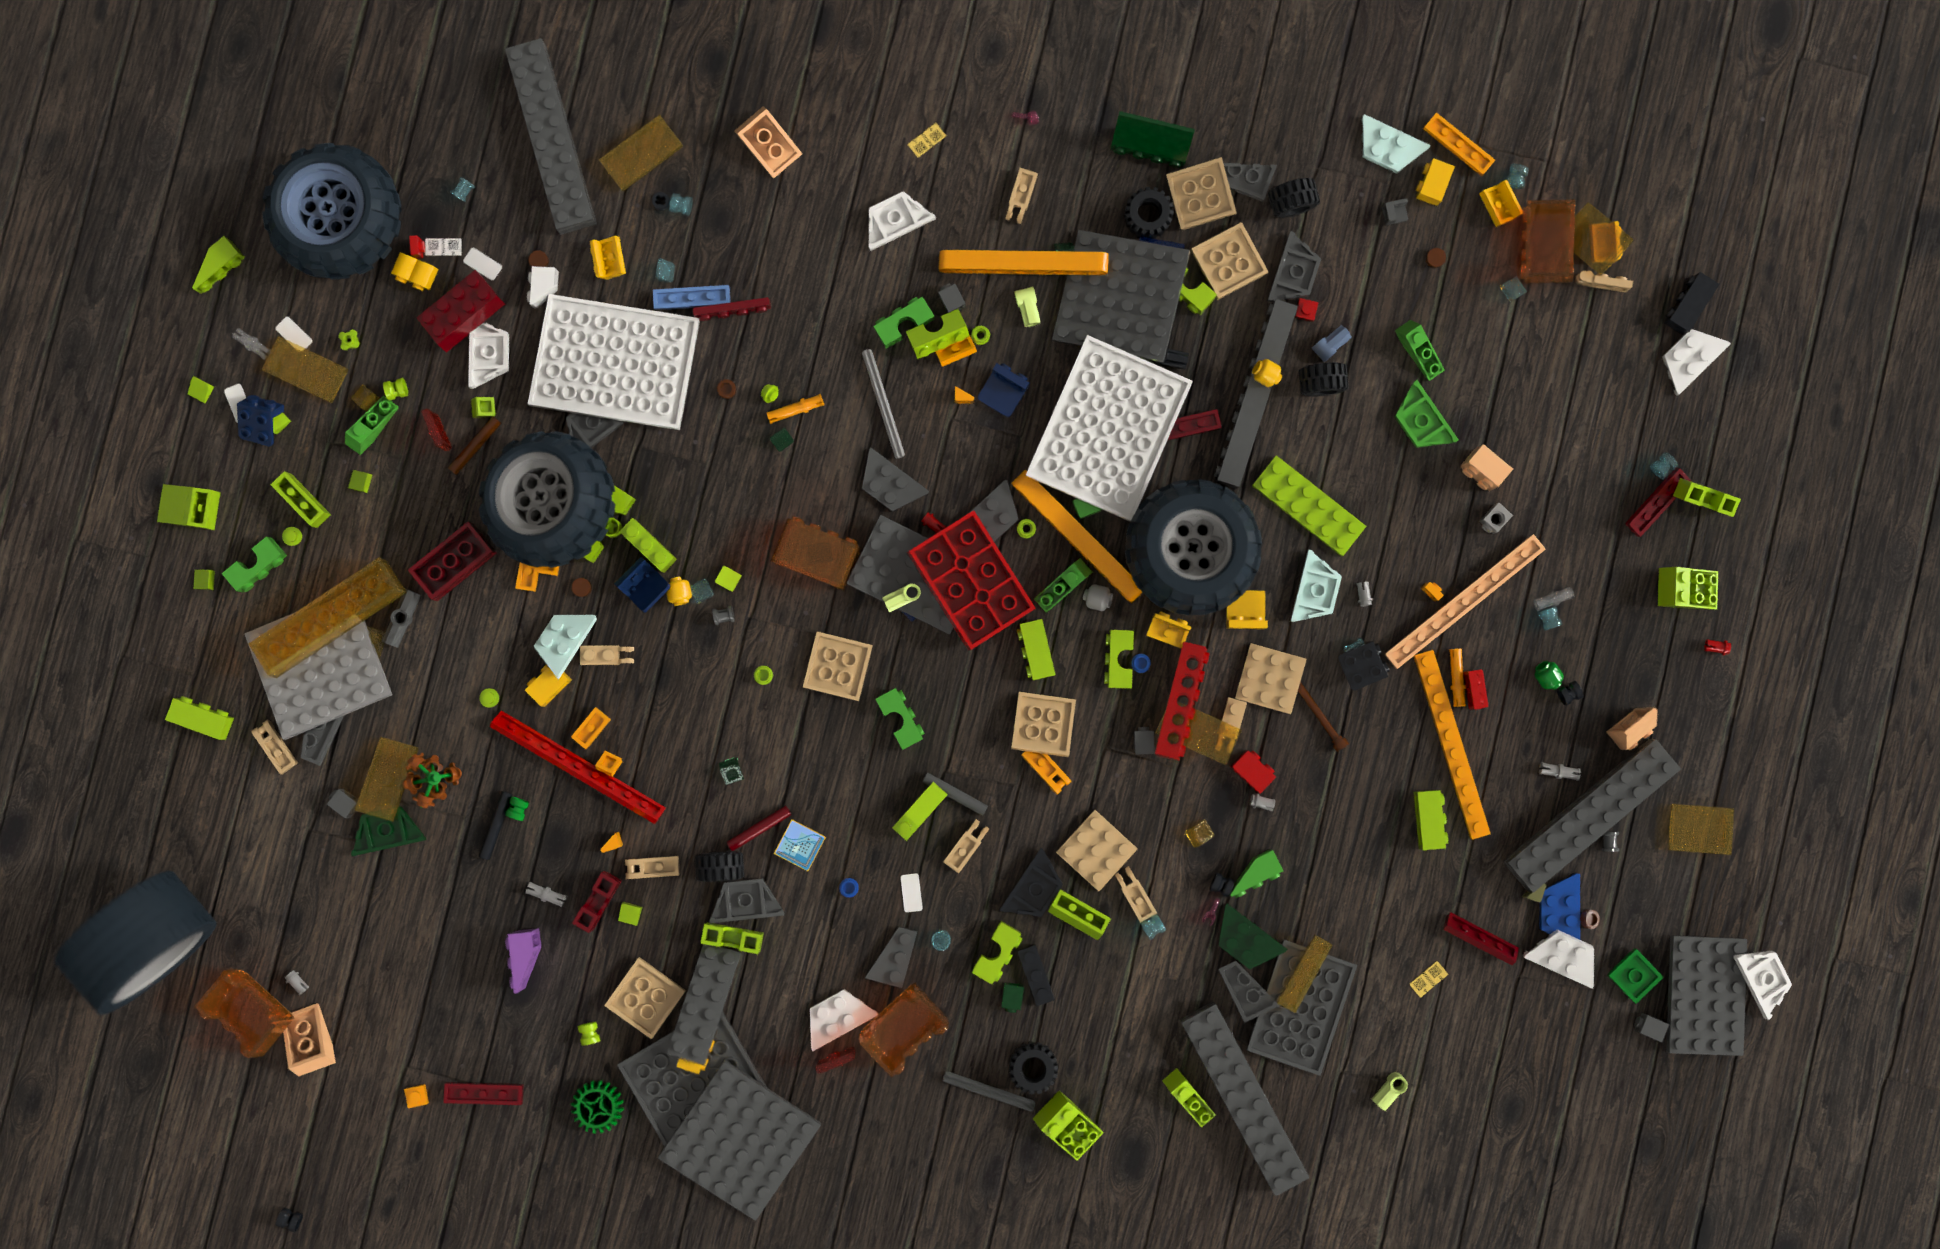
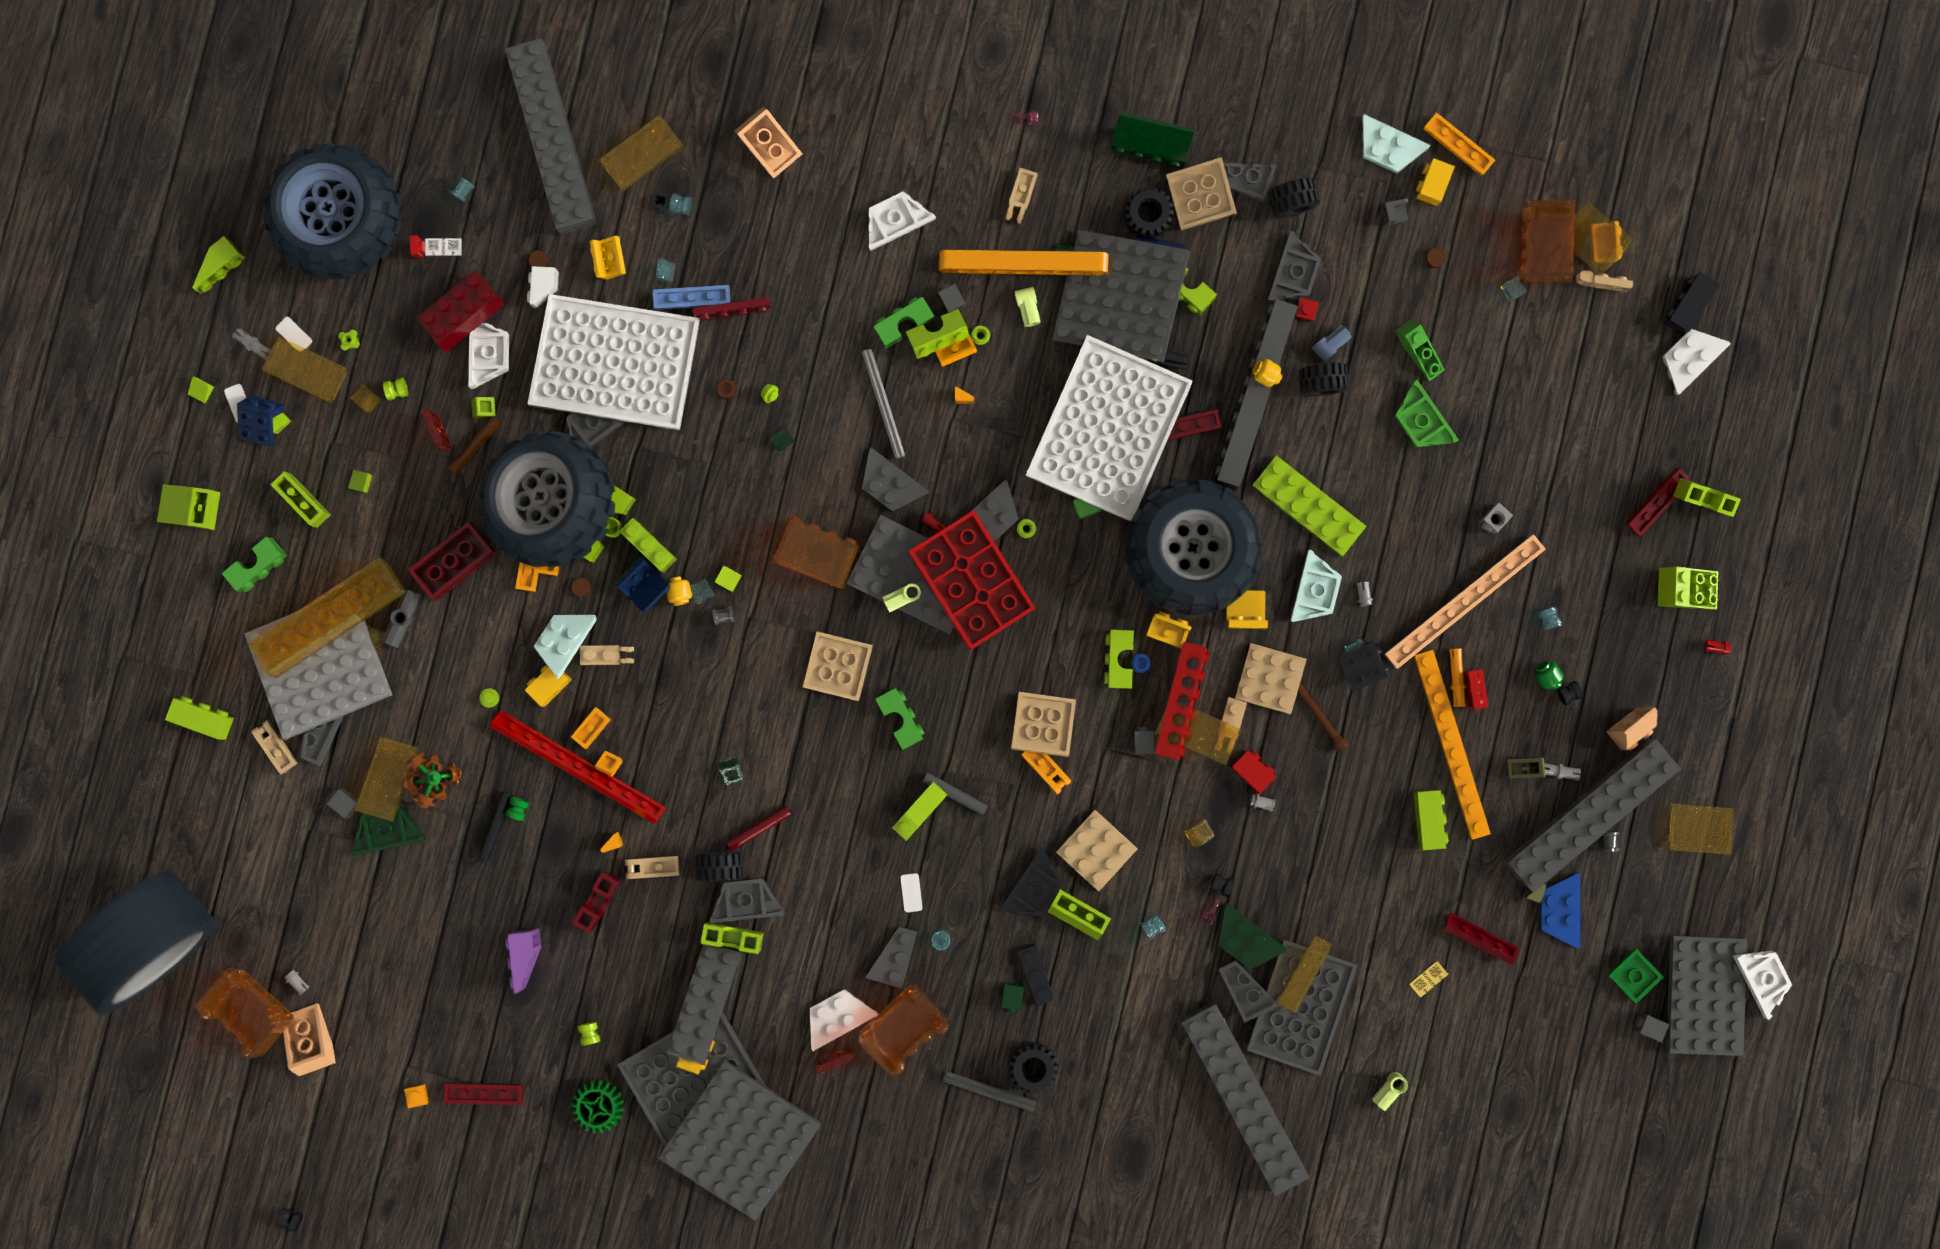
(204, 579): lime slope -> none
(292, 536): lime plate -> none
(370, 425): bright green slope -> none
(414, 271): yellow brick -> none
(482, 263): white sticker -> none
(545, 894): light grey pin -> none
(630, 913): lime slope -> none
(645, 998): tan plate -> none
(763, 675): lime plate -> none
(799, 845): piece -> none
(803, 405): light orange pin -> none
(849, 887): blue plate -> none
(927, 140): clear yellow sticker -> none
(965, 848): tan hinge -> none
(990, 968): lime arch -> none
(1003, 390): dark blue bracket -> none
(1036, 650): lime brick -> none
(1063, 585): bright green slope -> none
(1067, 1125): lime slope -> none
(1077, 536): light orange beam -> none
(1098, 597): light grey head -> none
(1136, 897): tan hinge -> none
(1188, 1097): lime slope -> none
(1229, 261): tan plate -> none
(1259, 869): bright green slope -> none
(1432, 591): light orange plate -> none
(1486, 468): light nougat brick -> none
(1501, 203): yellow bracket -> none
(1517, 176): clear light blue wheel -> none
(1526, 767): none -> olive slope
(1553, 598): clear pin -> none
(1565, 956): white wing -> none
(1589, 919): reddish brown tile -> none
(1664, 465): clear light blue wheel -> none

